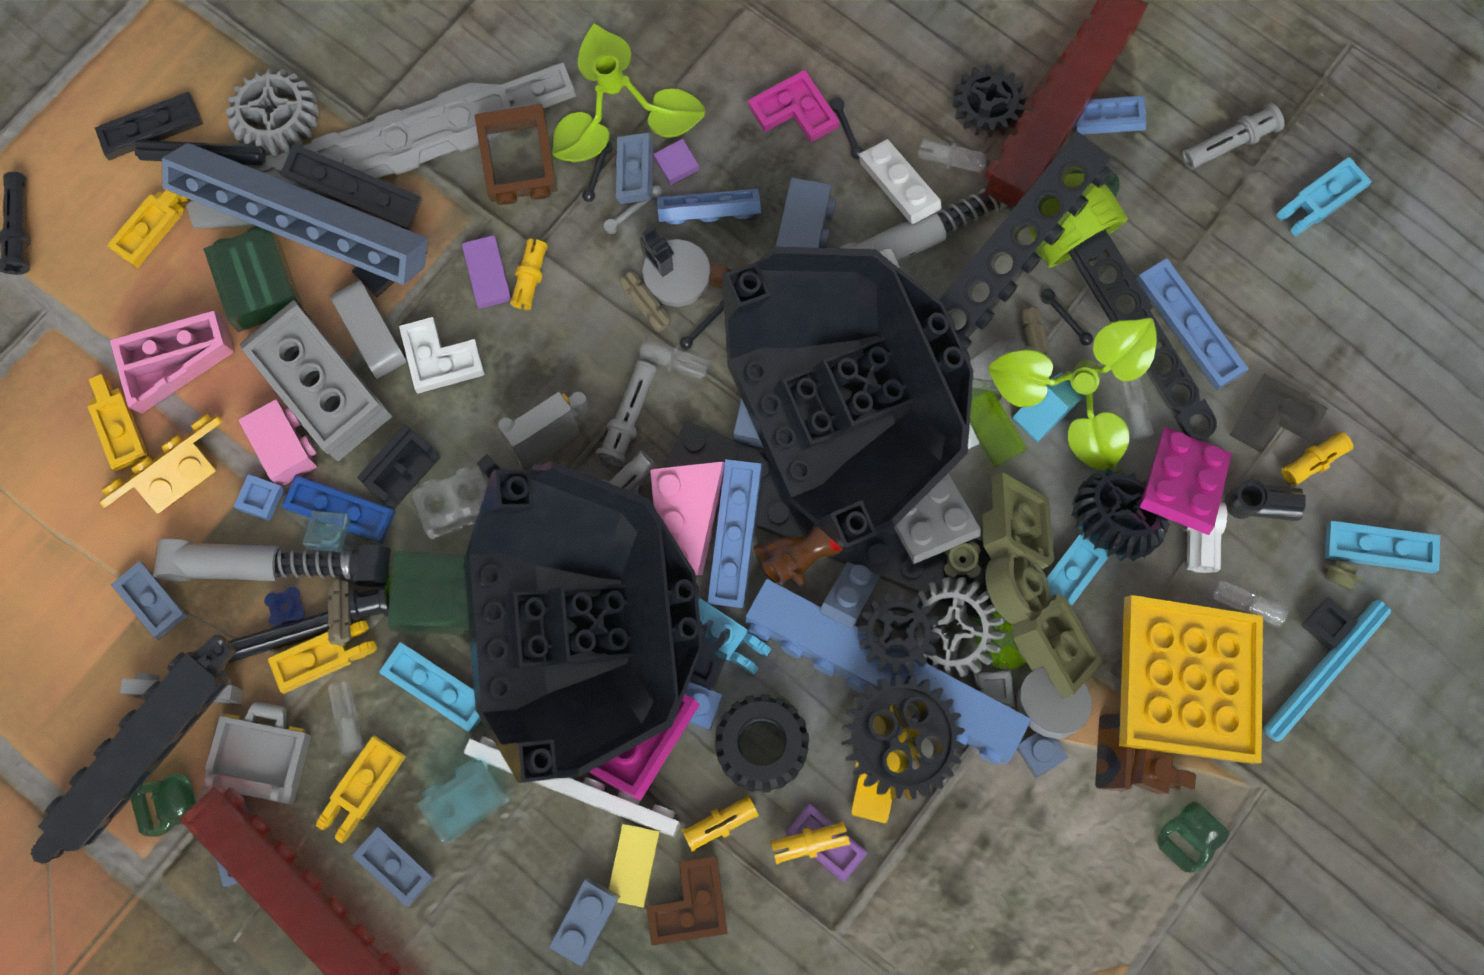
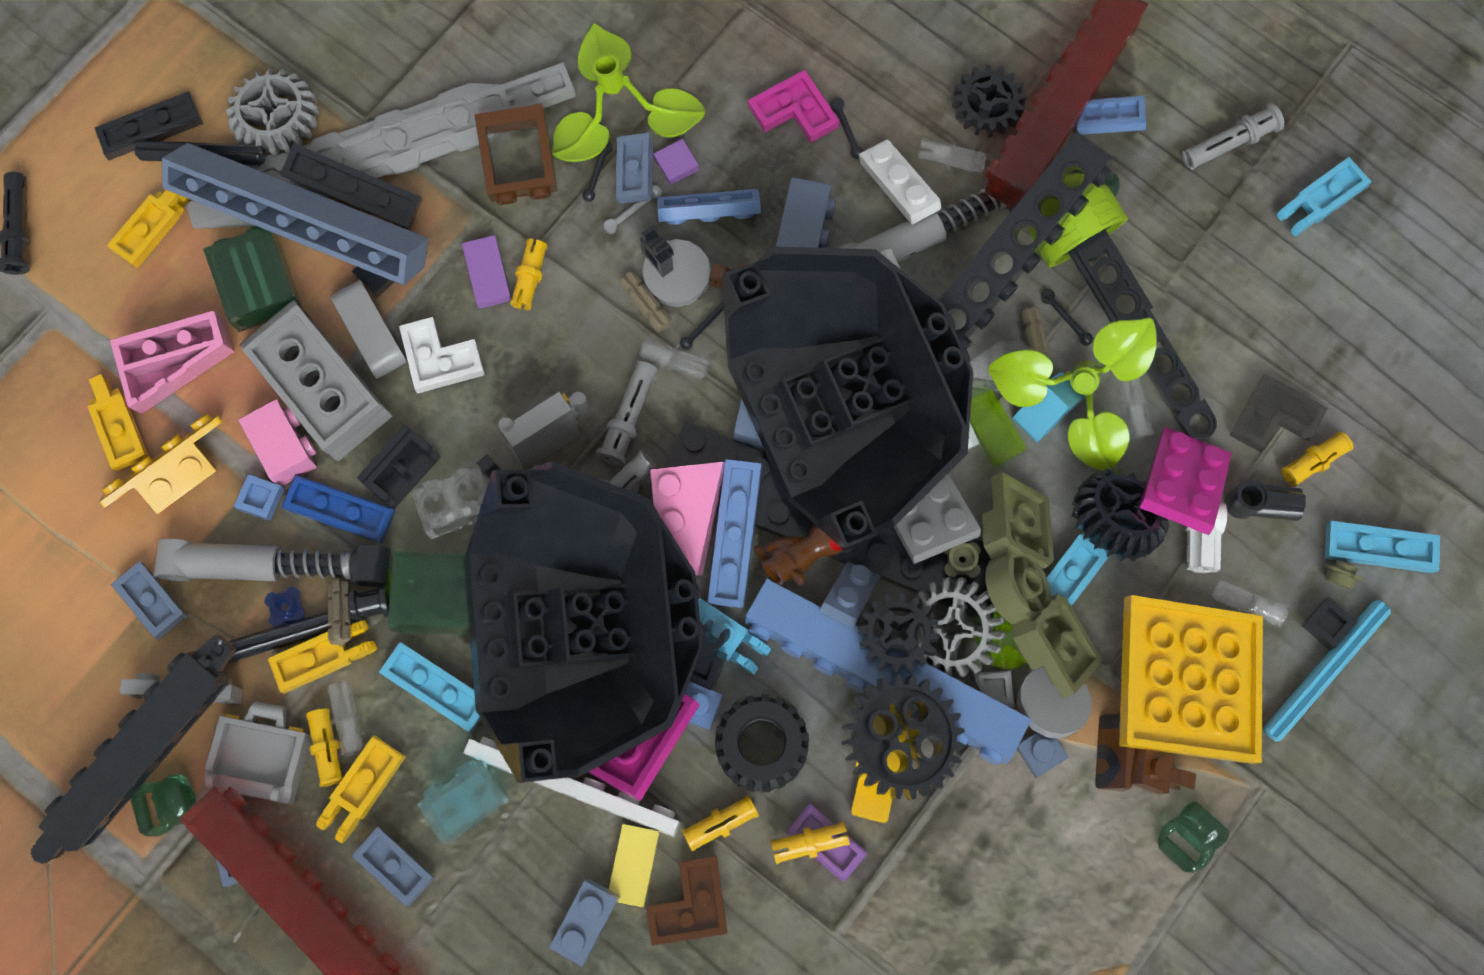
(324, 747): none -> yellow pin
(326, 531): clear light blue plate -> none
(1192, 324): medium blue plate -> none

